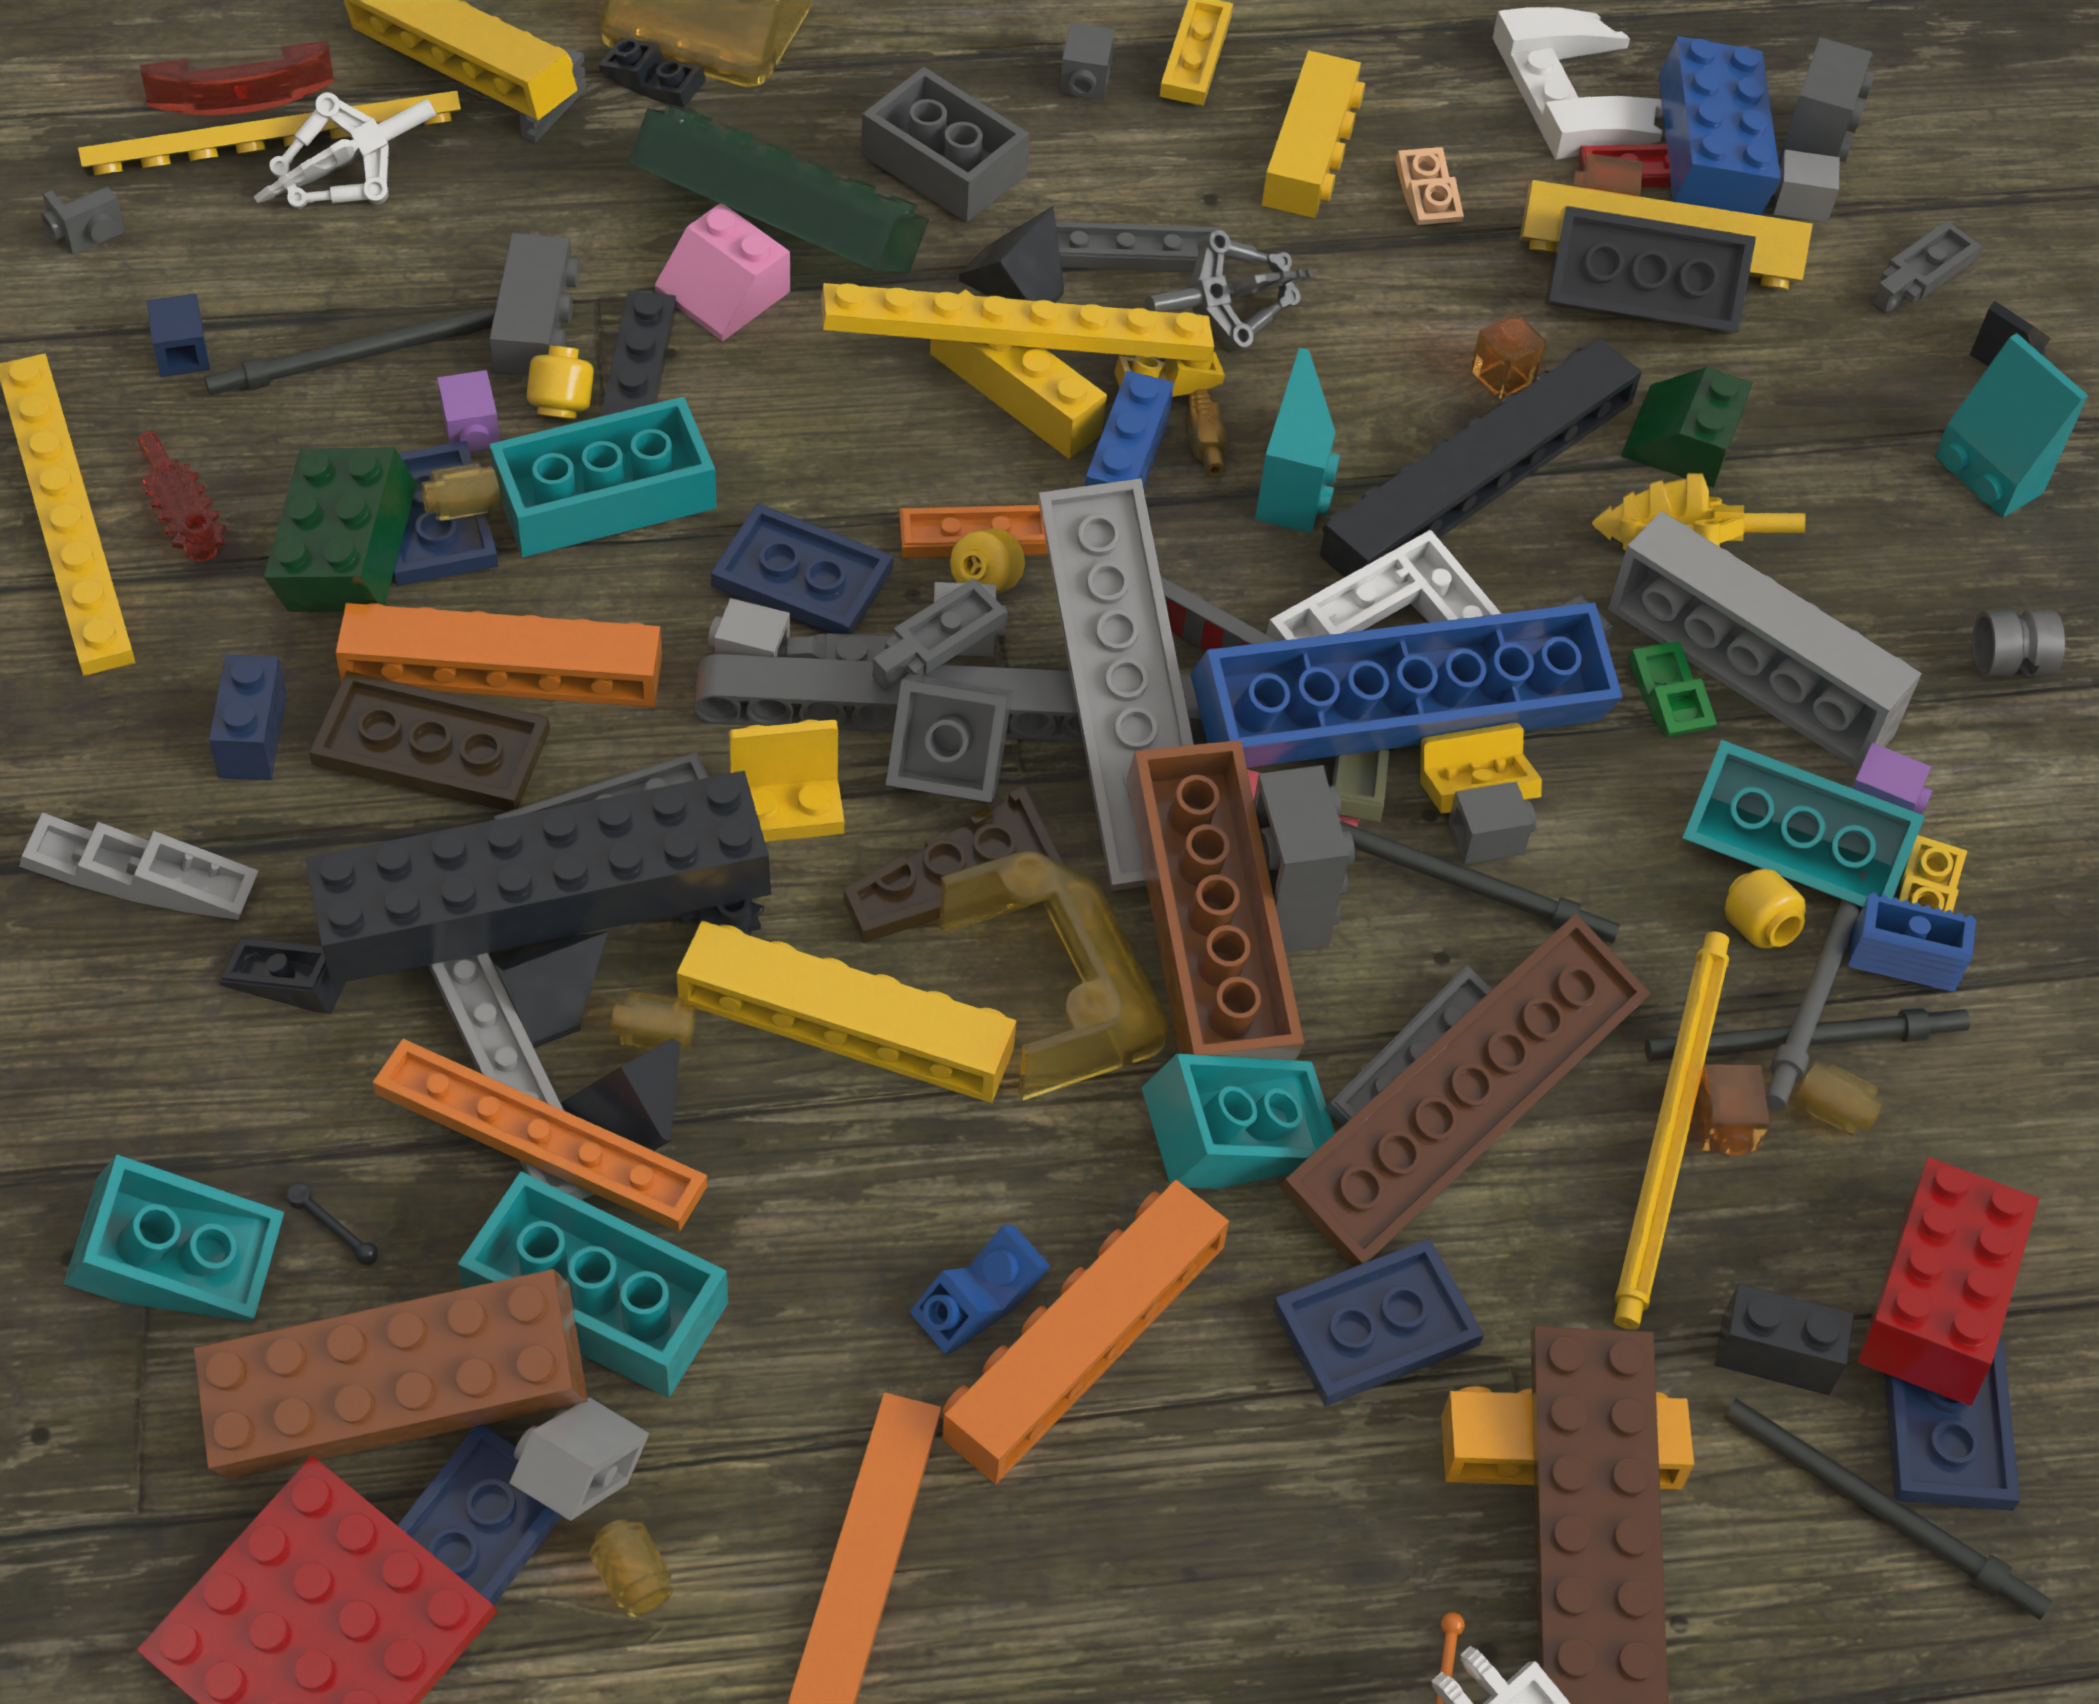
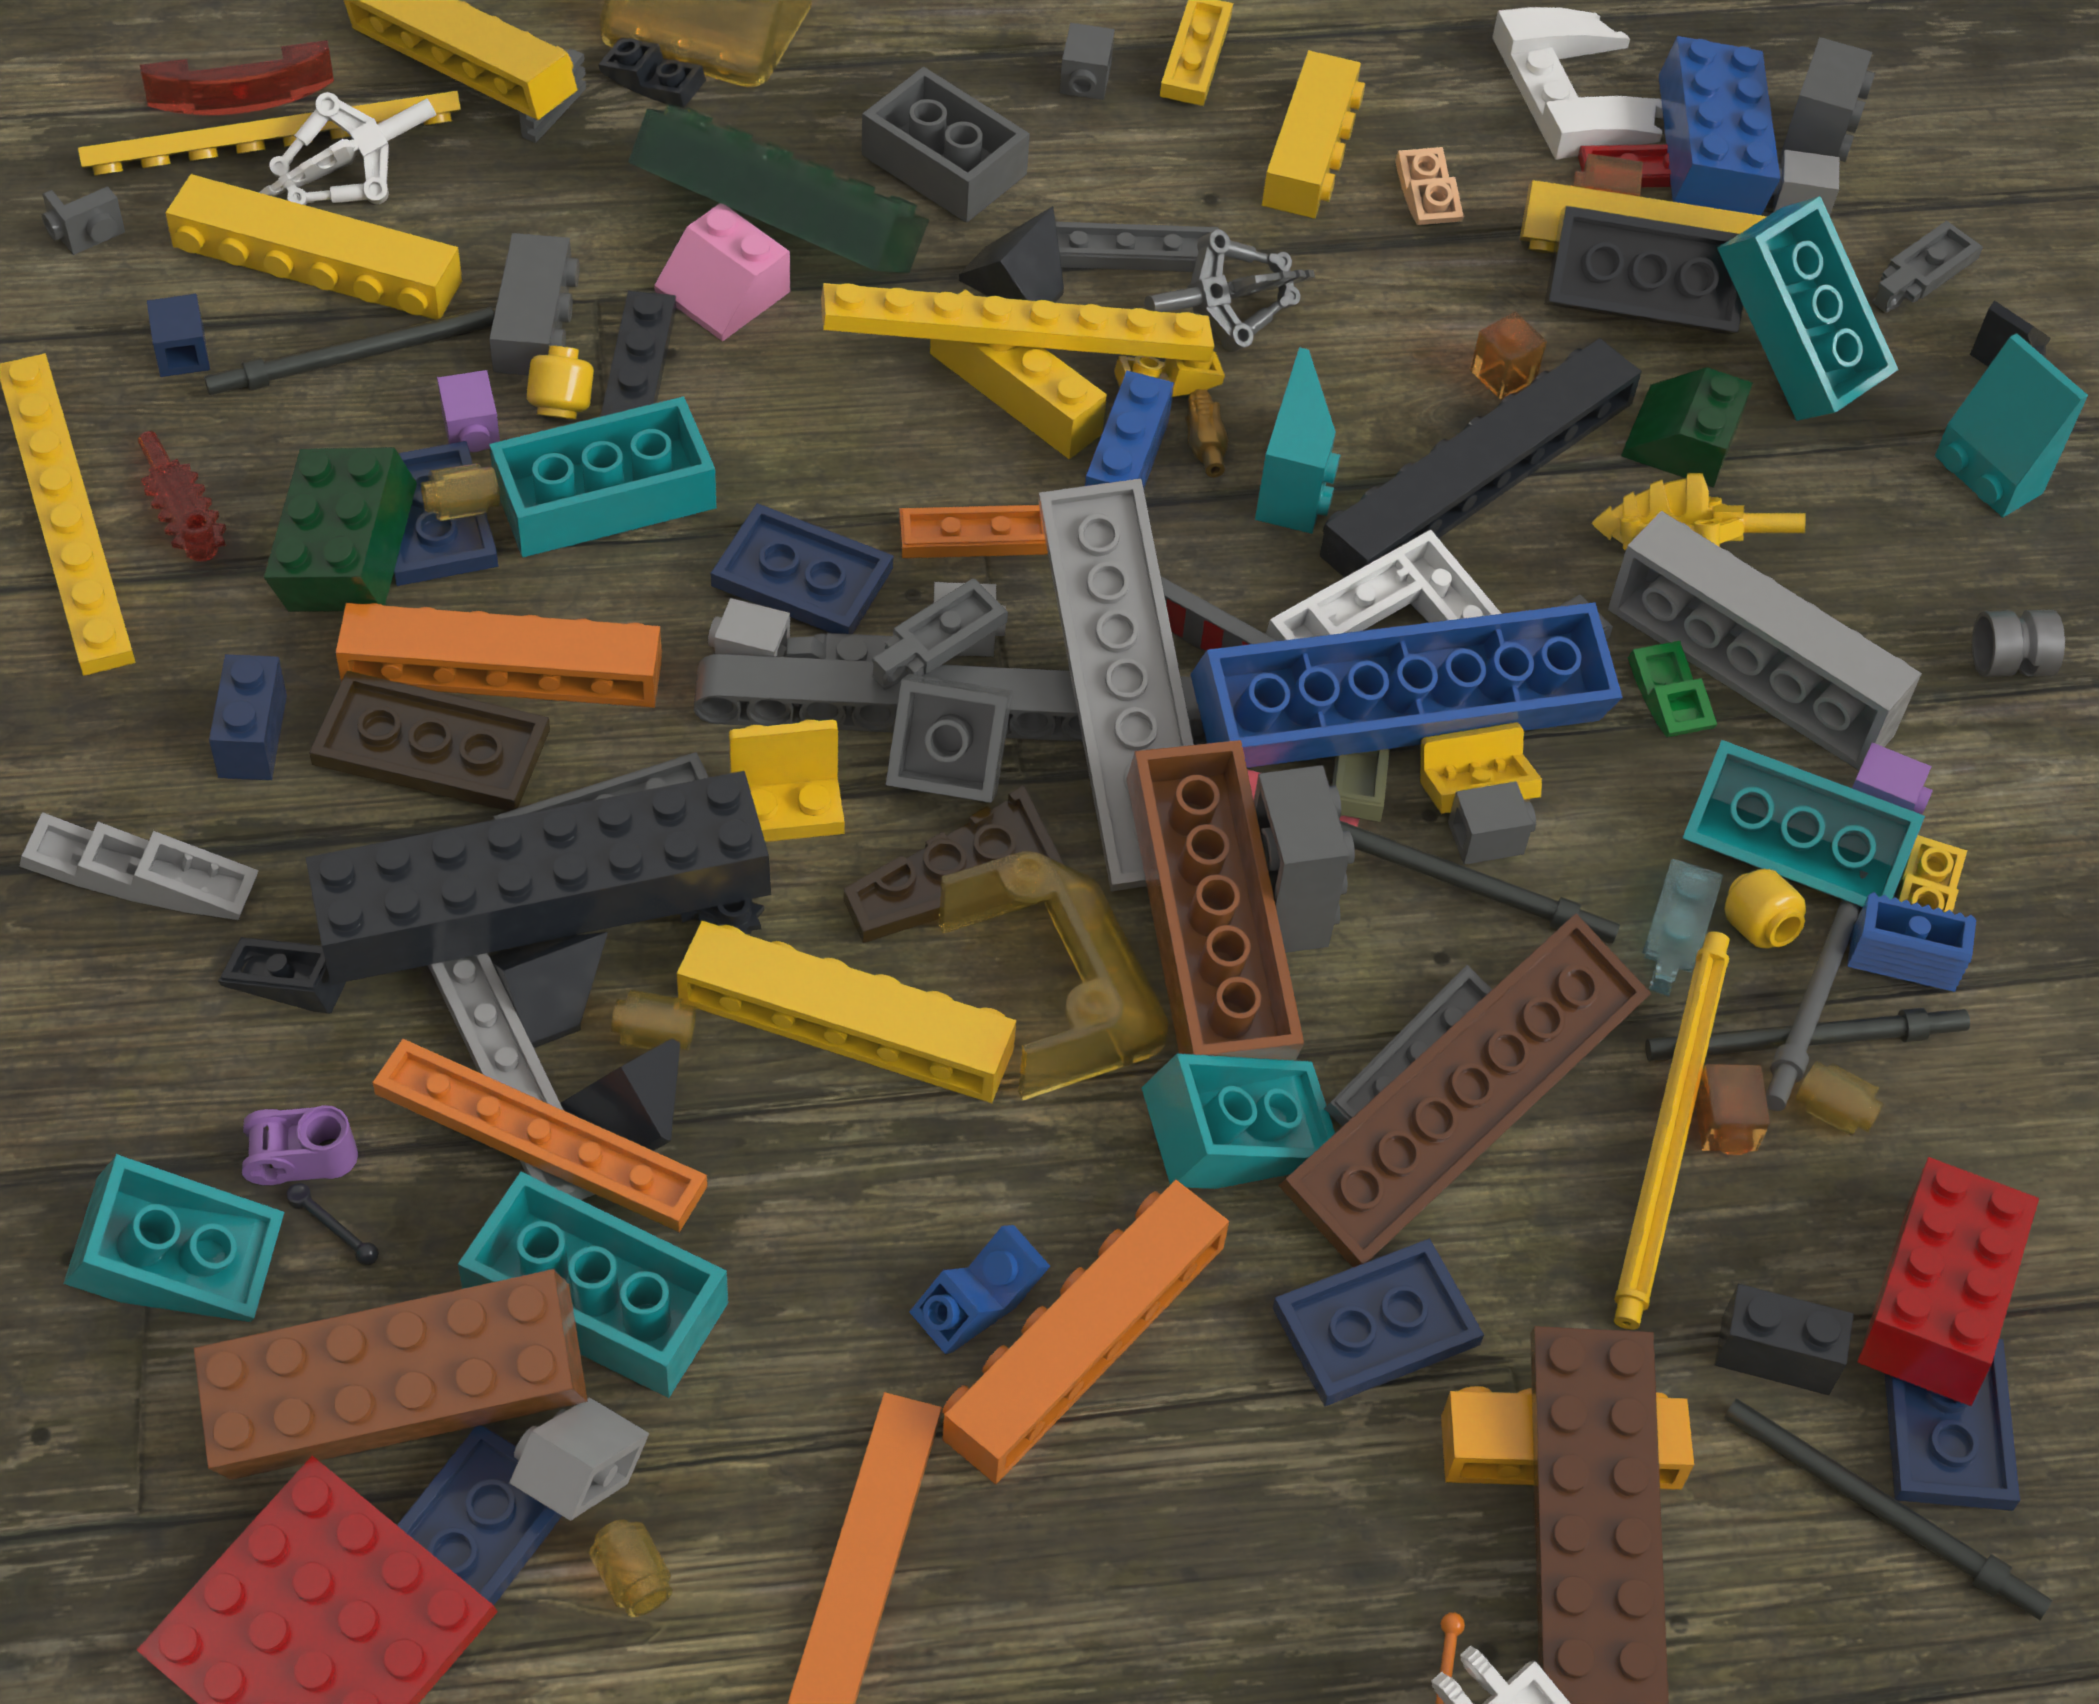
(293, 1145): none -> medium lavender piece
(314, 247): none -> yellow brick
(988, 557): yellow head -> none
(1680, 922): none -> clear light blue hinge
(1808, 309): none -> teal brick

